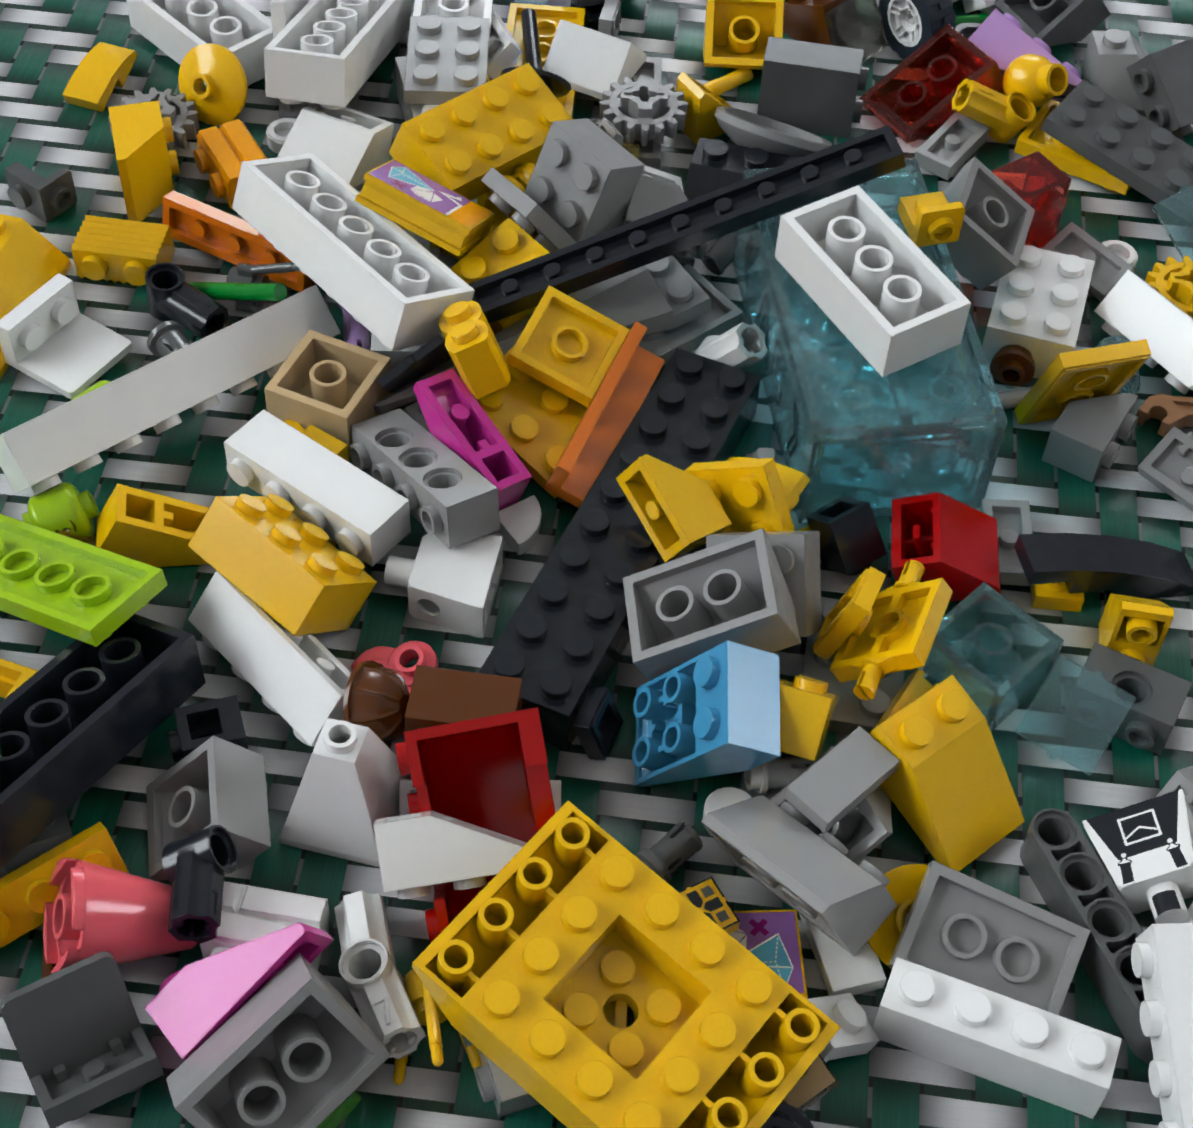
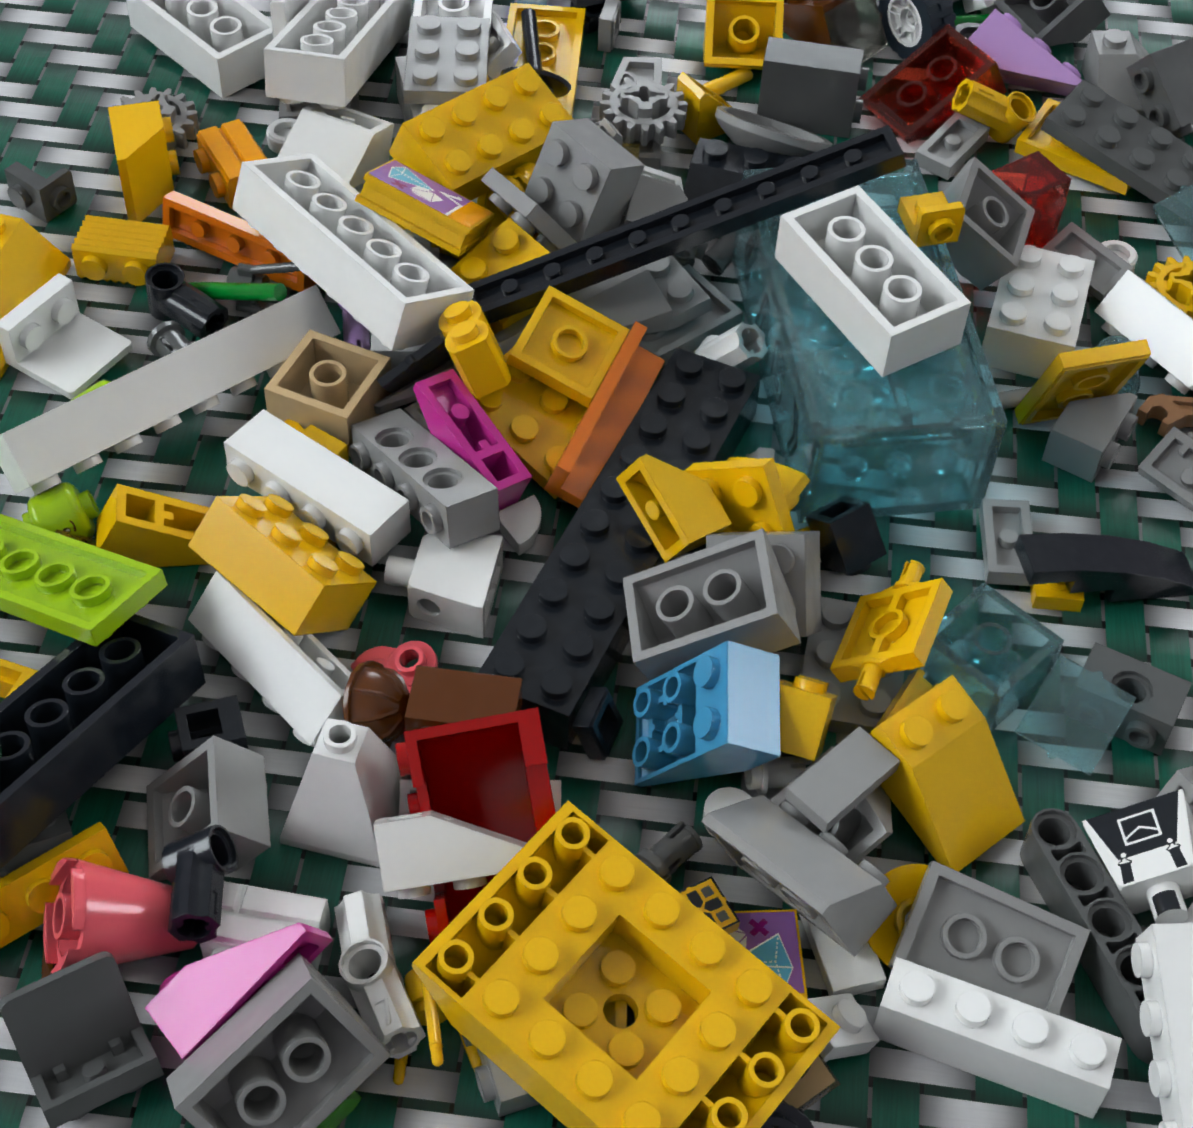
(98, 75): yellow slope -> none
(224, 82): yellow dish -> none
(591, 58): white slope -> none
(849, 614): yellow plate -> none
(948, 540): red slope -> none
(1013, 365): reddish brown plate -> none
(1035, 78): yellow piece -> none
(1135, 626): yellow slope -> none

